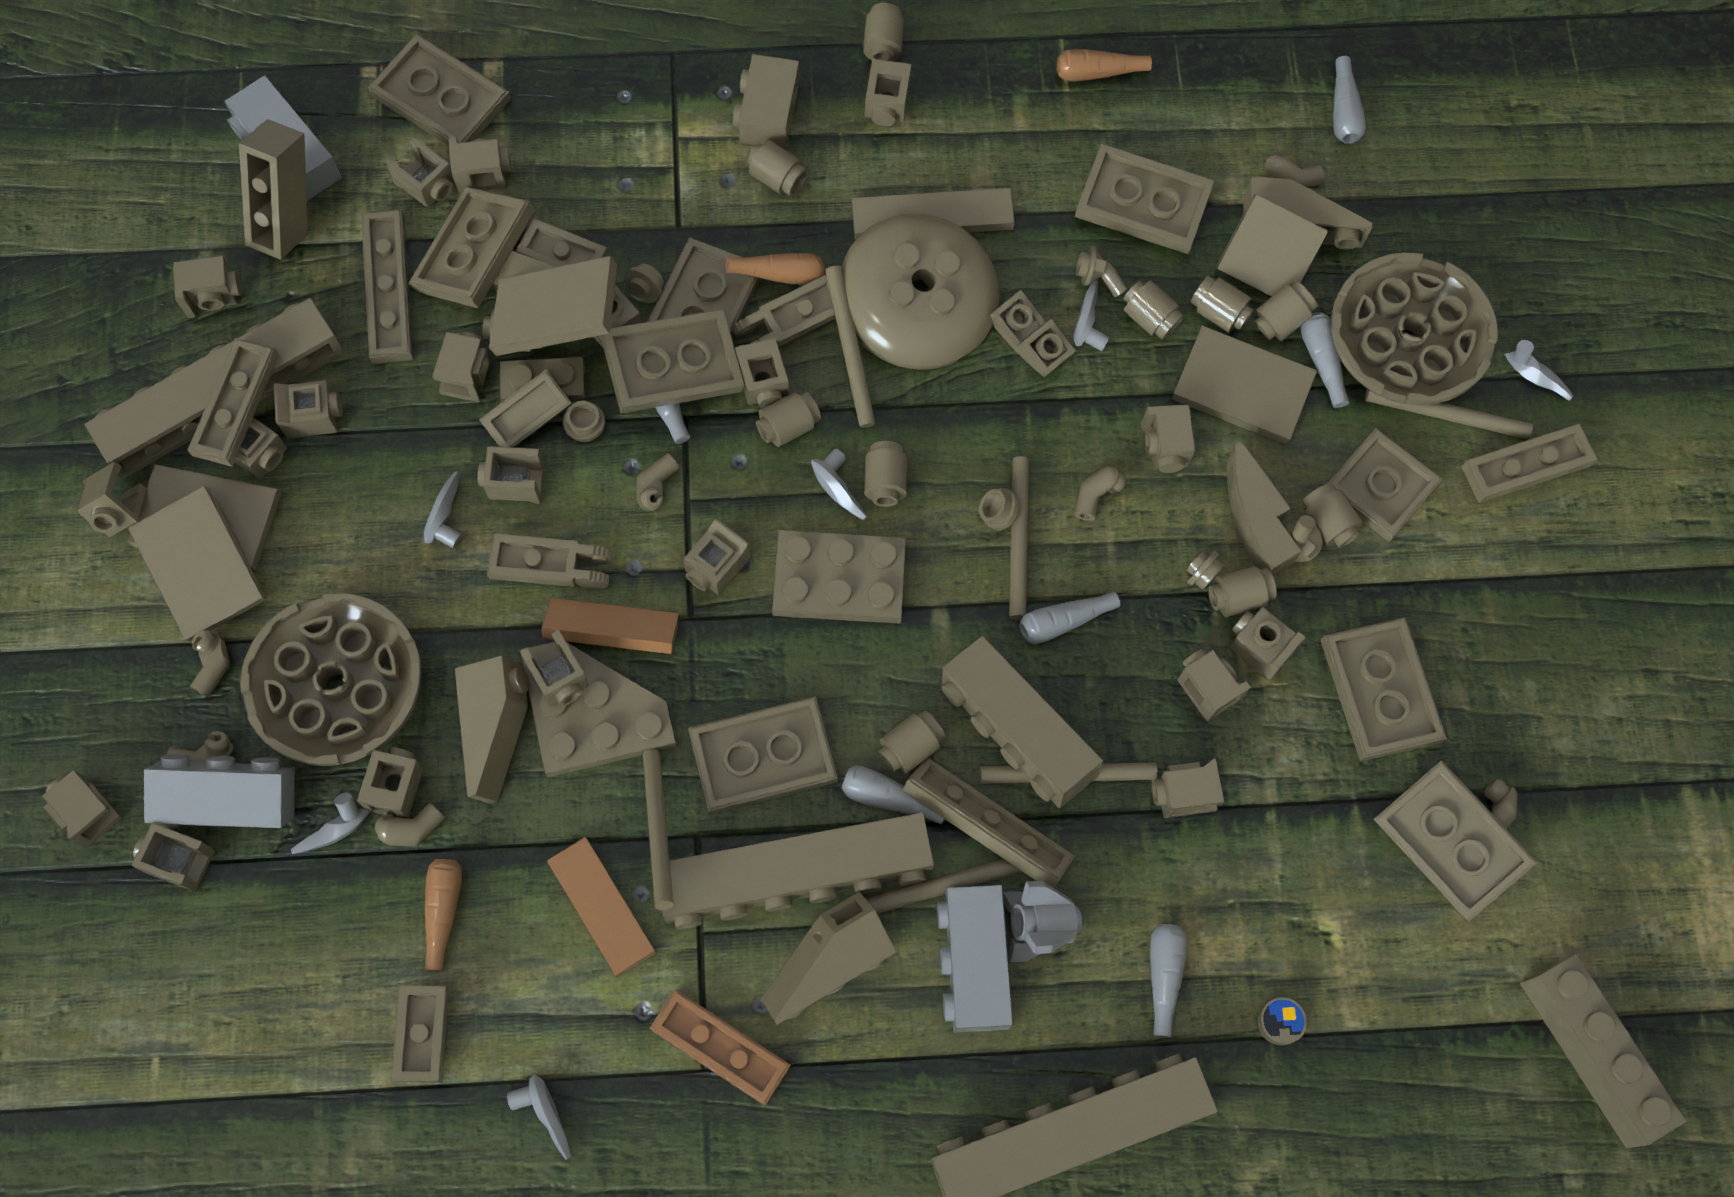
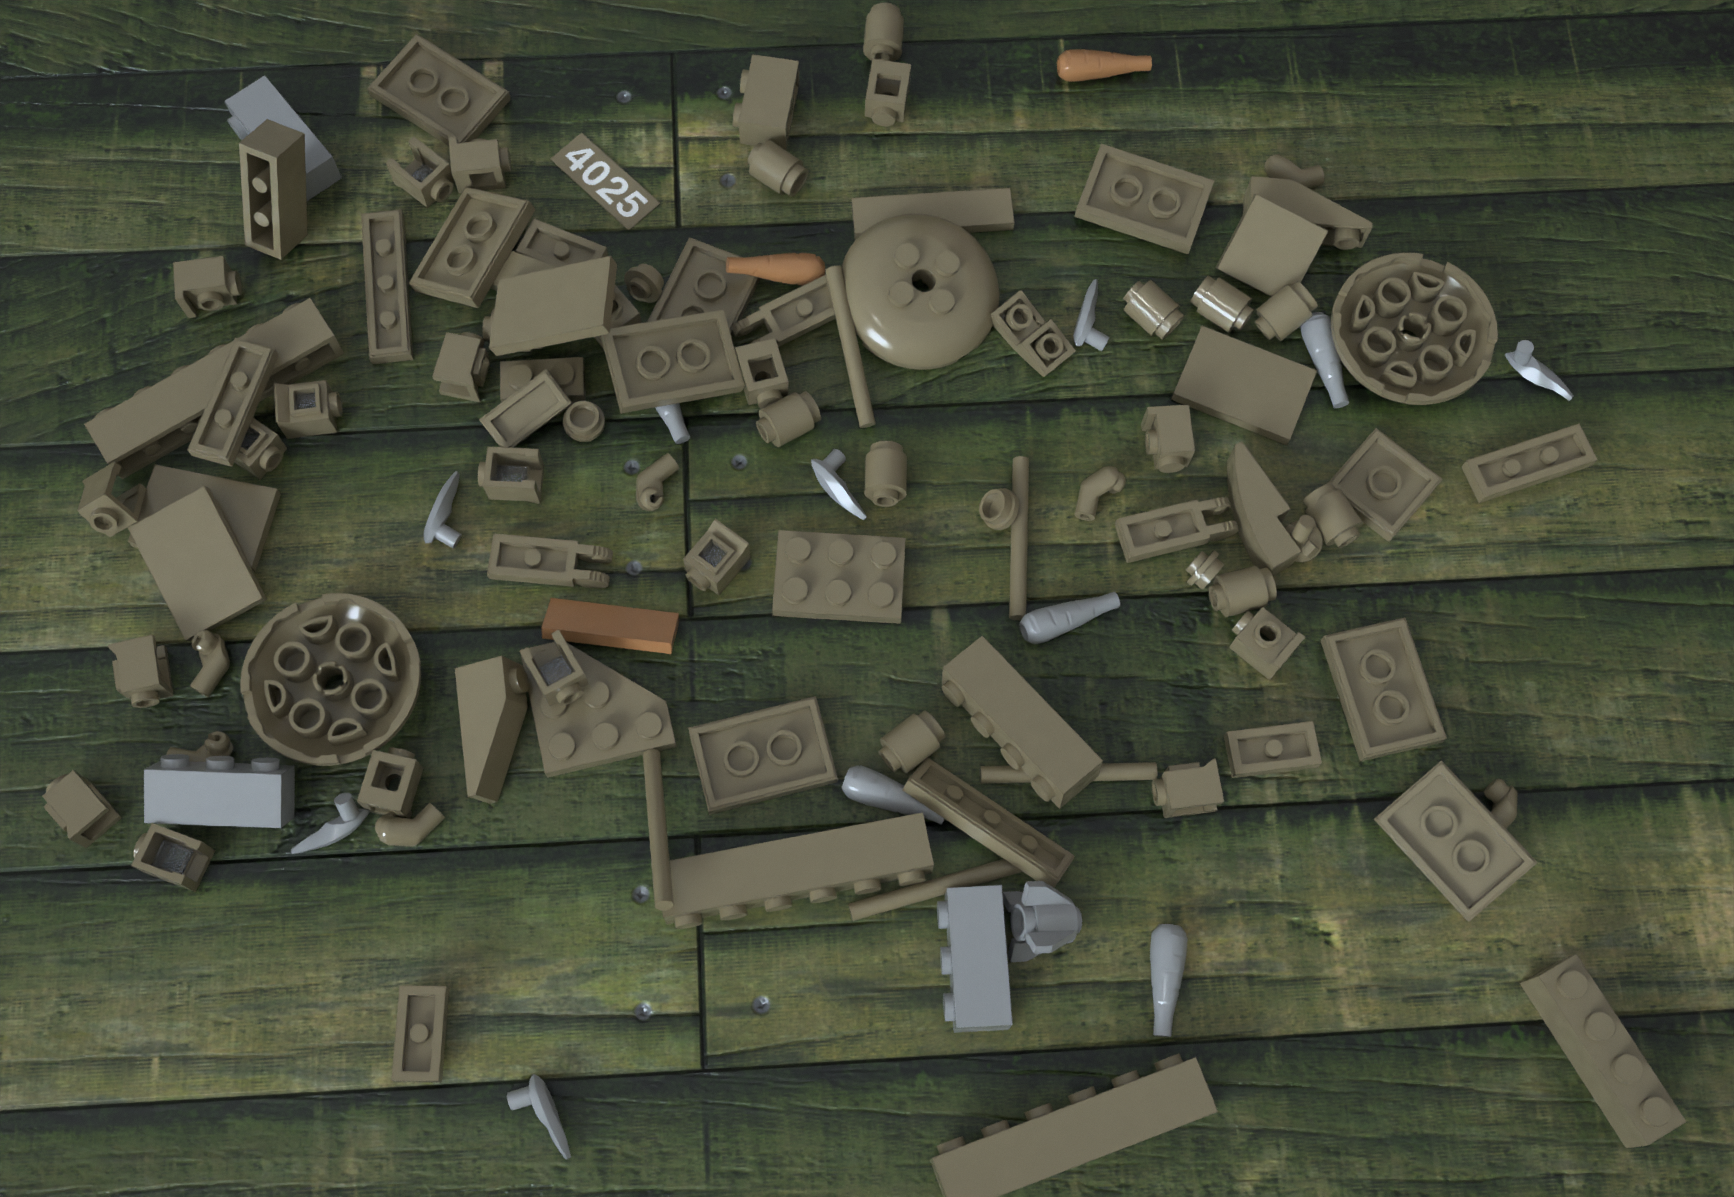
(142, 671): none -> dark tan window
(441, 902): medium nougat piece -> none
(601, 907): medium nougat tile -> none
(605, 181): none -> dark tan sticker
(720, 1047): medium nougat tile -> none
(832, 953): dark tan slope -> none
(1093, 266): dark tan plate -> none
(1173, 528): none -> dark tan hinge
(1211, 683): dark tan brick -> none
(1272, 749): none -> dark tan plate
(1282, 1021): tile -> none
(1348, 111): light grey piece -> none
(1462, 416): dark tan bar -> none

